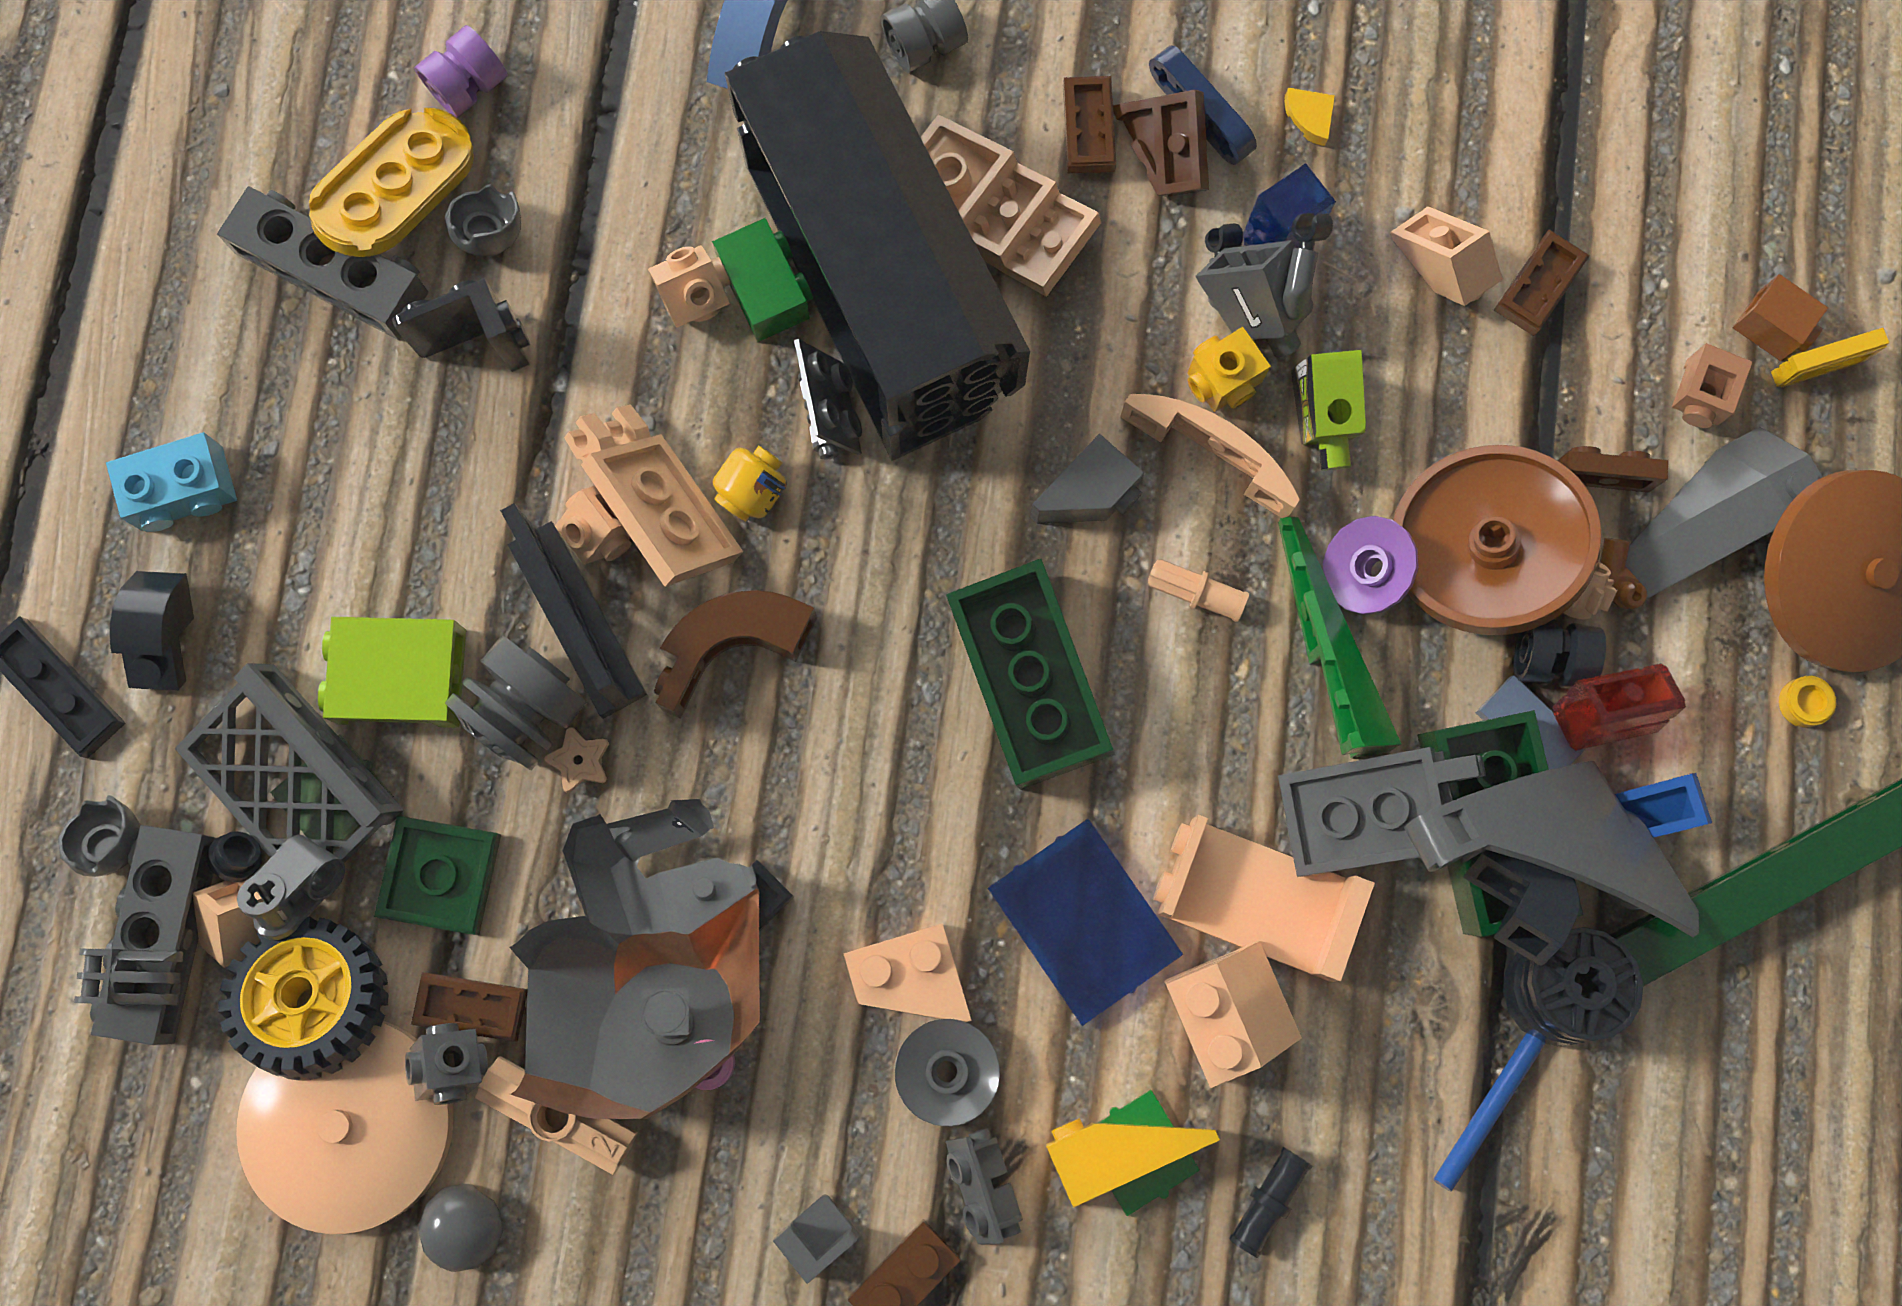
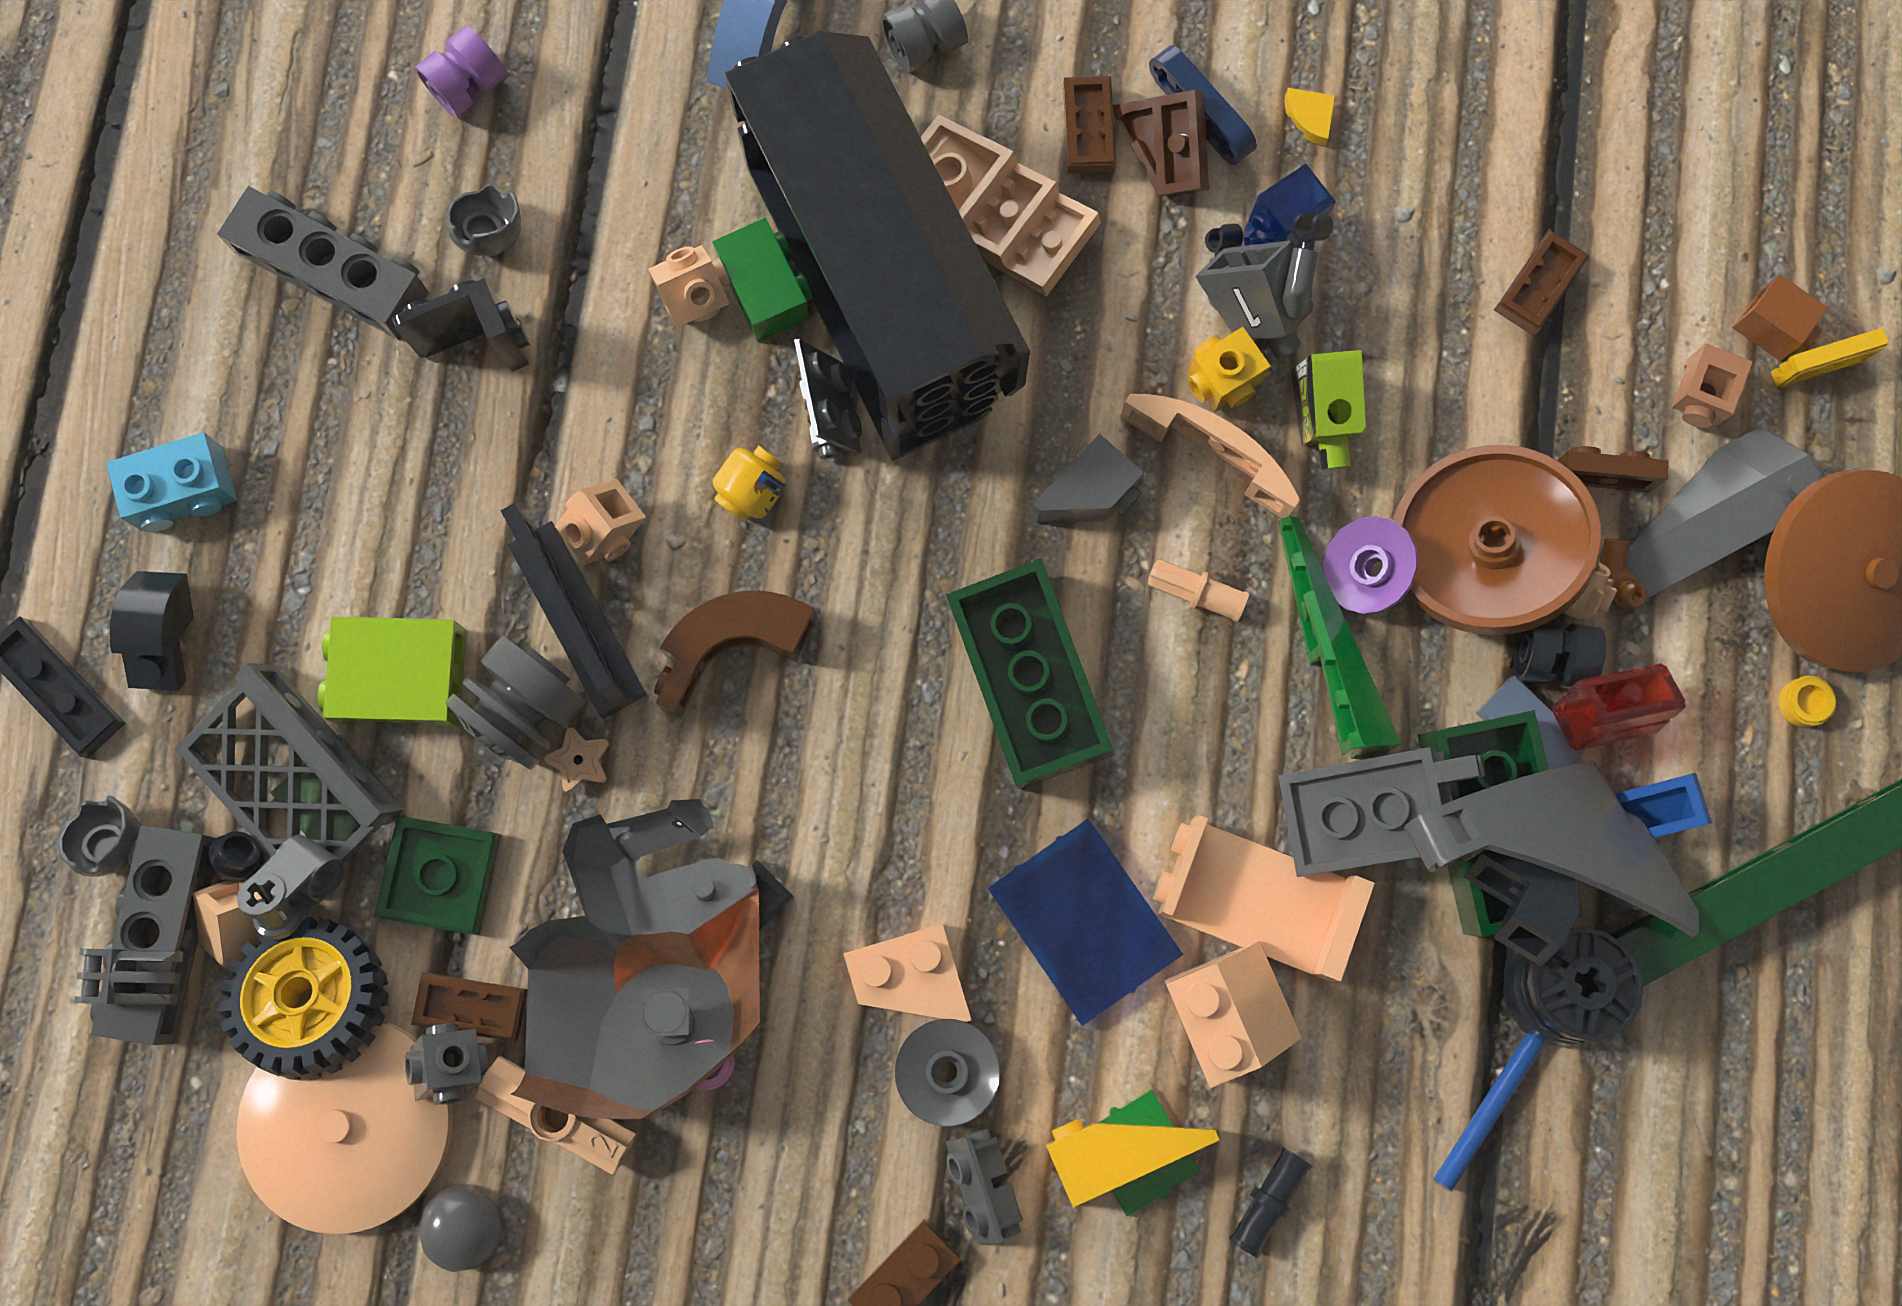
(390, 182): yellow tile -> none
(652, 496): light nougat tile -> none
(816, 1238): dark grey panel -> none
(1449, 254): light nougat slope -> none

